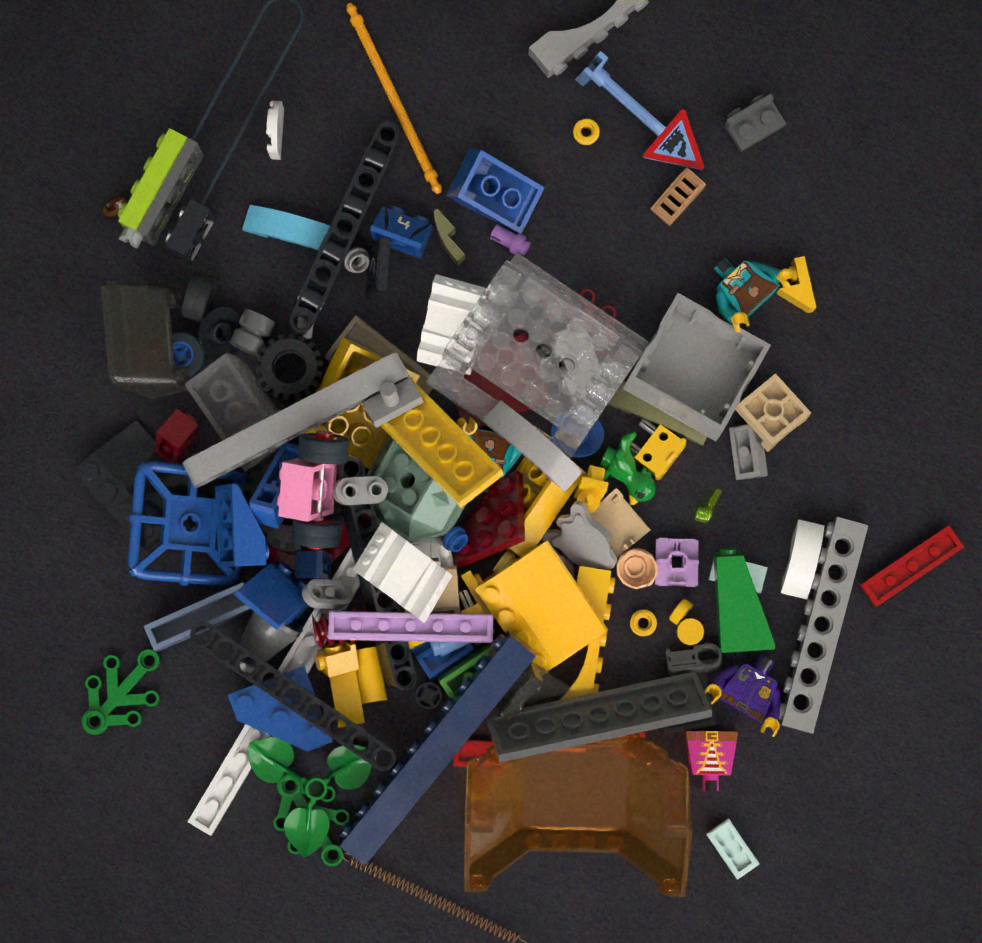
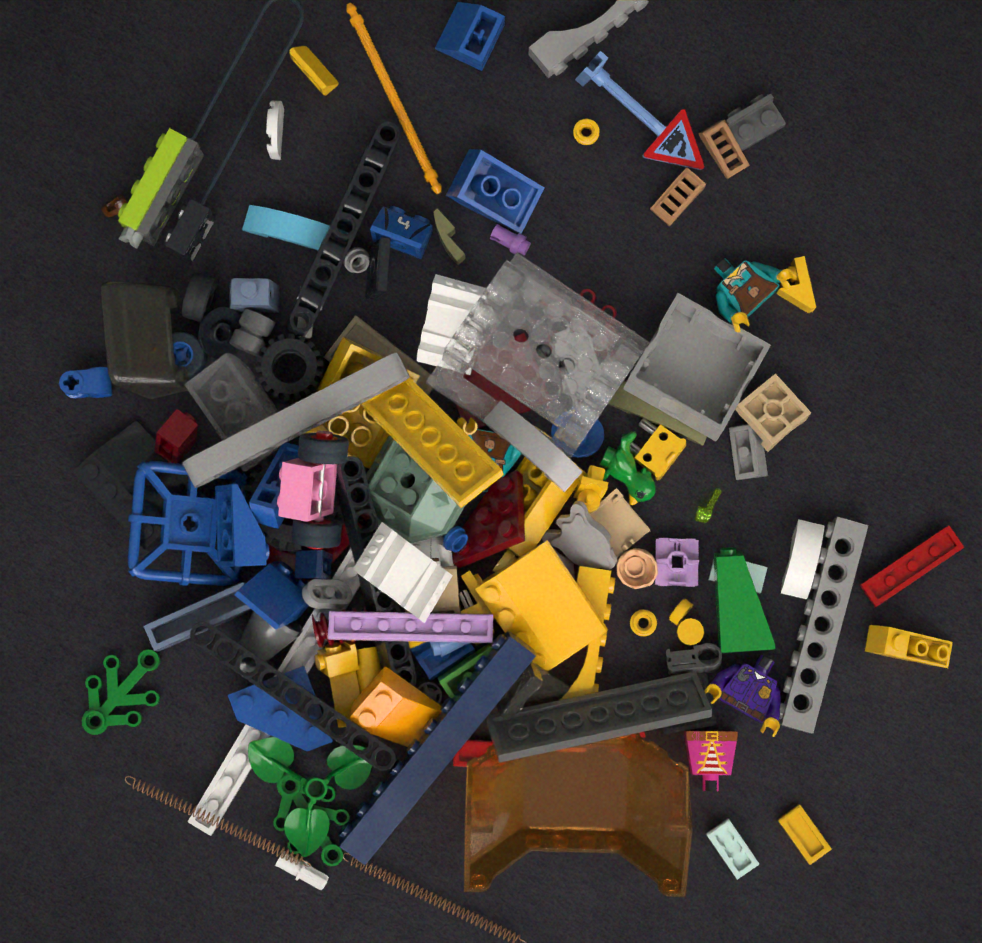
(91, 383): none -> blue piece
(226, 825): none -> medium nougat piece
(254, 295): none -> sand blue torso
(307, 874): none -> white axle
(313, 69): none -> yellow slope
(361, 490): light grey plate -> none
(392, 401): light grey tile -> none
(393, 709): none -> light orange slope
(471, 34): none -> blue slope
(727, 135): none -> medium nougat slope
(804, 834): none -> yellow tile
(908, 646): none -> yellow slope

